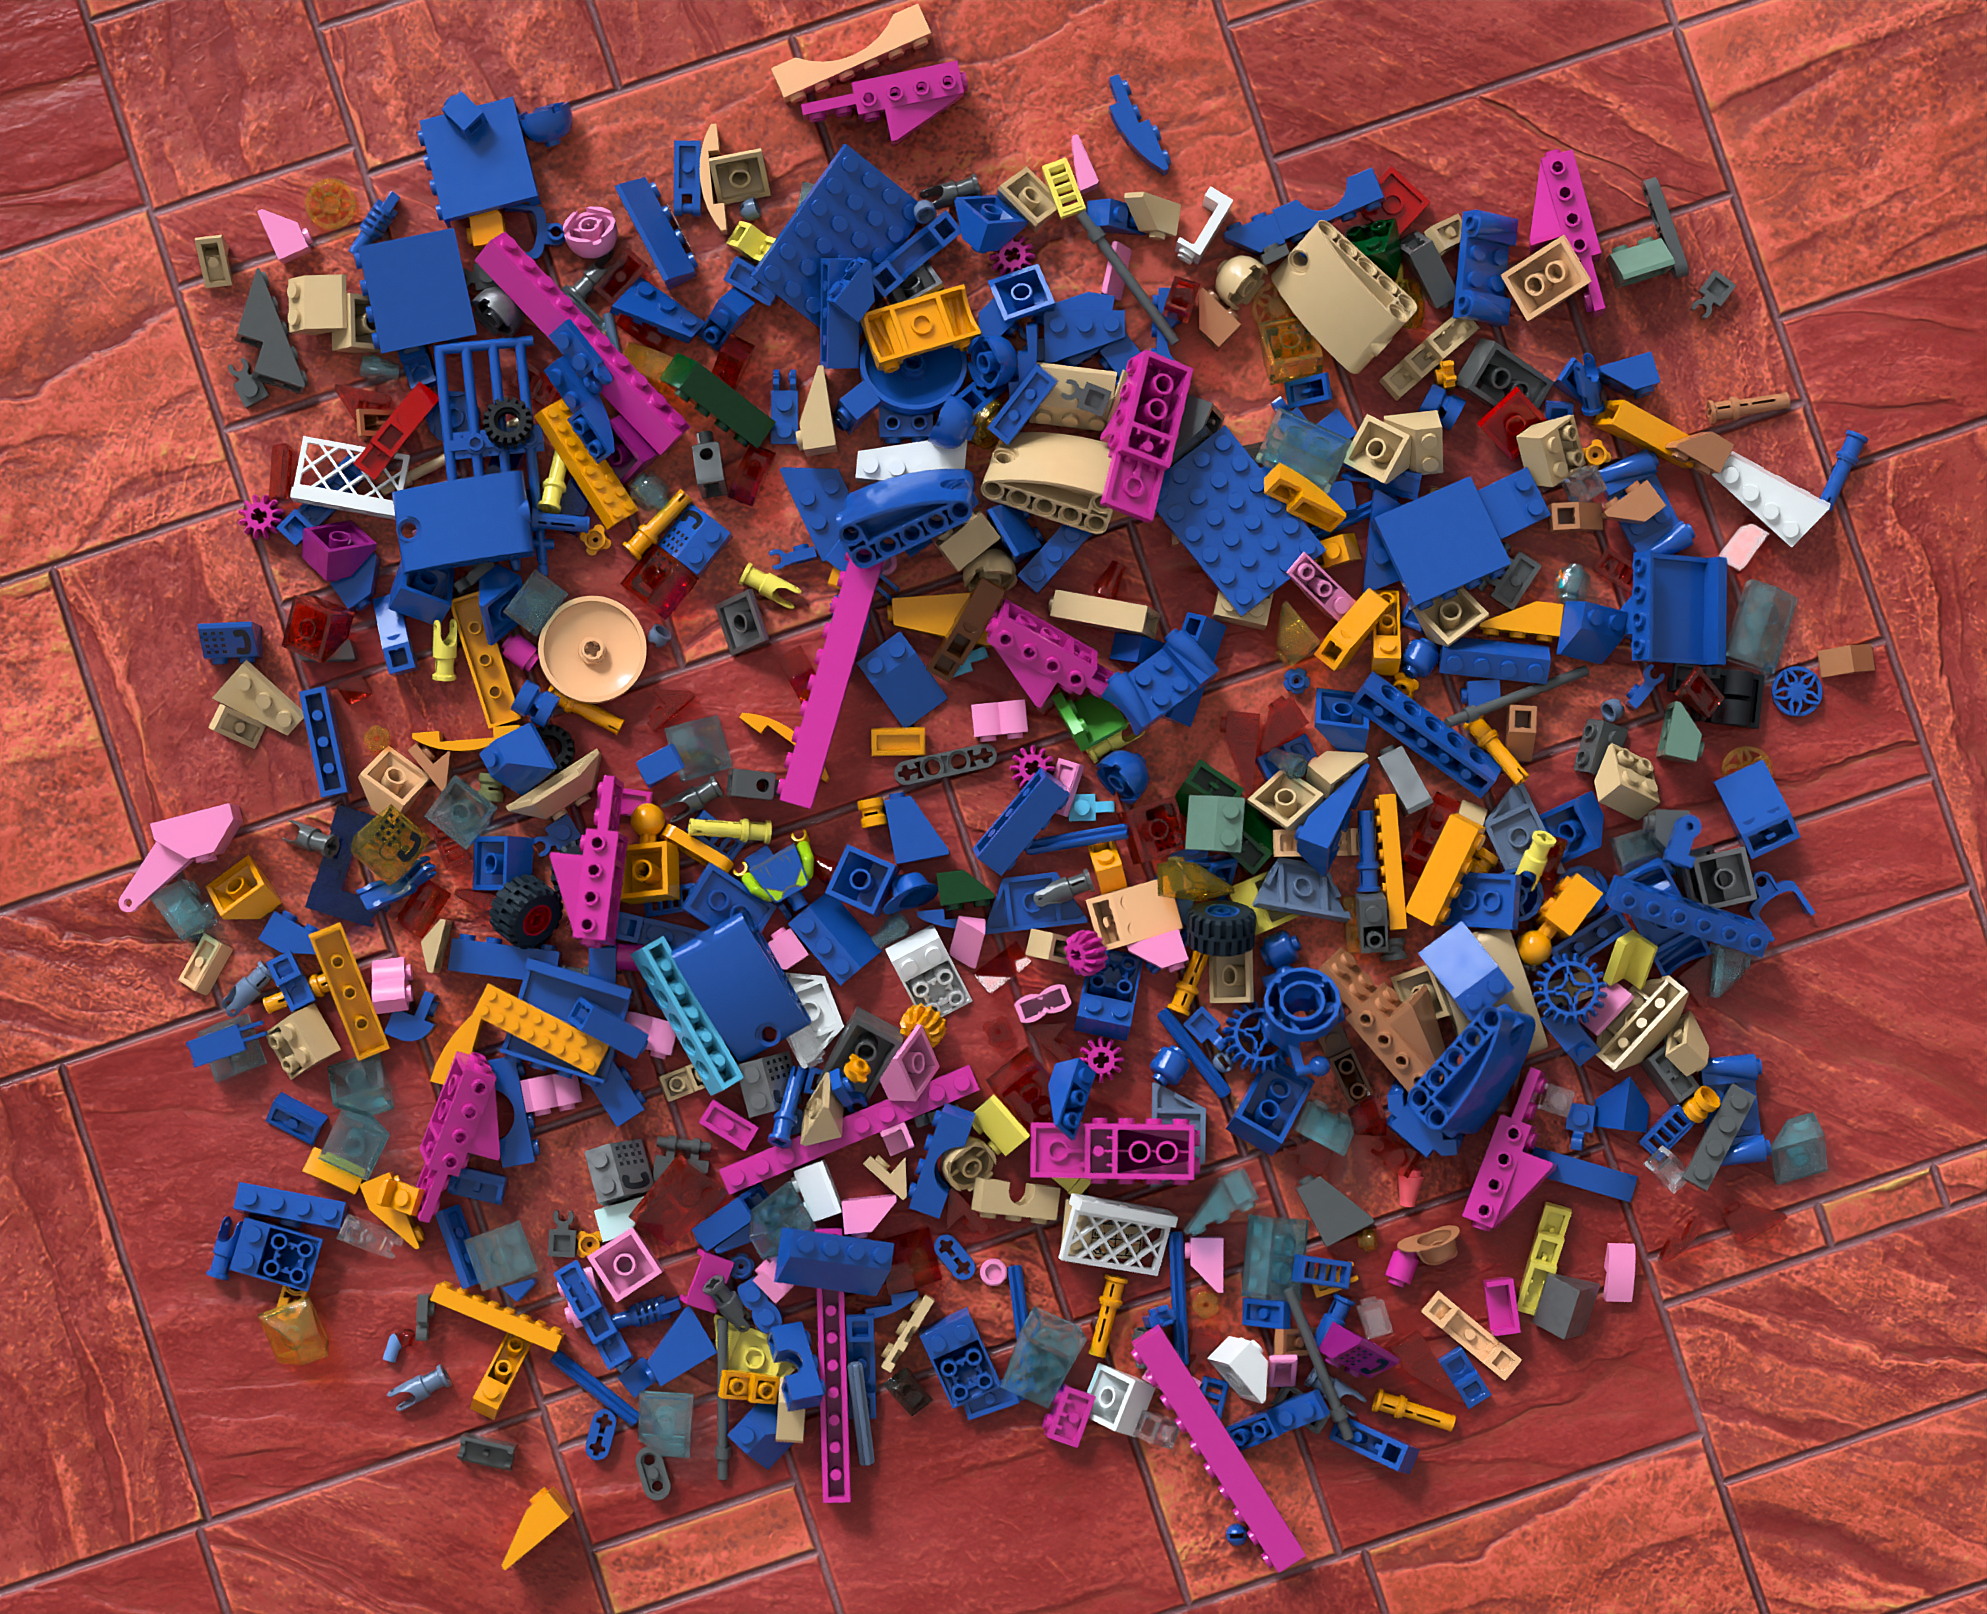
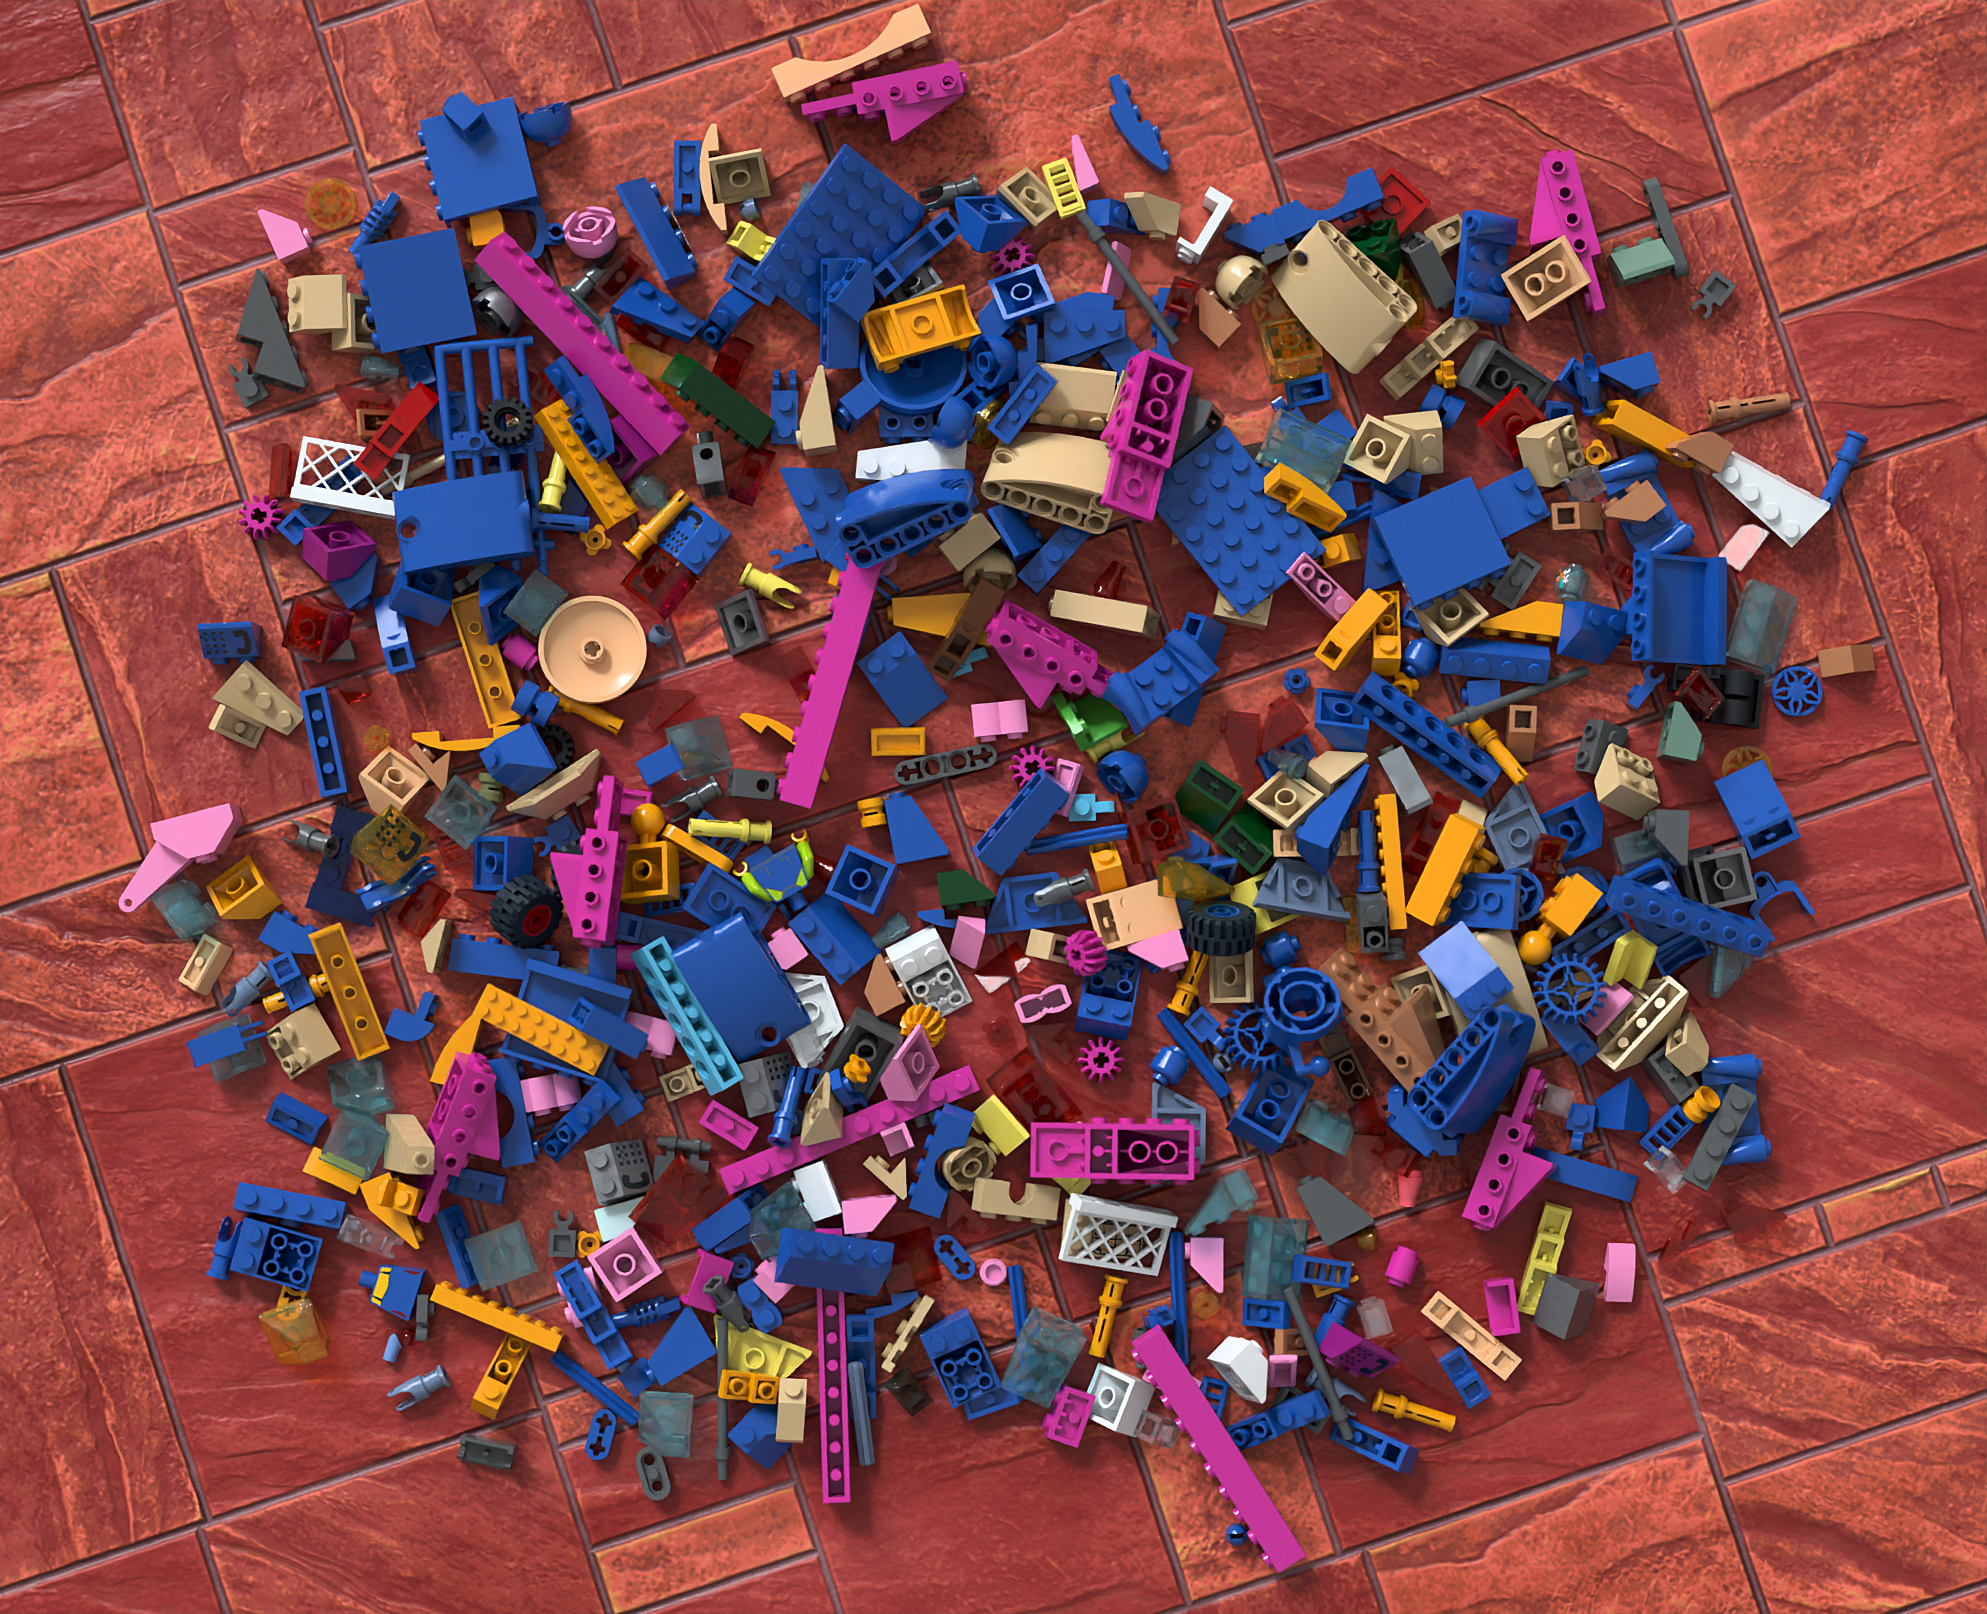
(214, 260): tan slope -> none
(391, 985): bright pink brick -> none
(394, 1288): none -> blue torso
(408, 1146): none -> tan slope
(444, 652): light yellow piece -> none
(520, 1289): blue slope -> none
(544, 1515): light orange slope -> none
(579, 1121): none -> blue slope
(581, 356): blue hinge -> none
(792, 1345): blue arch -> none
(882, 988): none -> nougat slope
(910, 892): blue piece -> none
(921, 214): sand blue hinge -> none
(1069, 1094): blue slope -> none
(1091, 398): dark grey plate -> none
(1134, 648): blue slope -> none
(1215, 823): sand green slope -> none
(1293, 636): clear yellow slope -> none
(1433, 1246): nougat piece -> none
(1535, 857): light yellow piece -> none
(1606, 709): sand blue hinge -> none
(1681, 840): blue leg -> none
(1799, 1149): clear light blue slope -> none

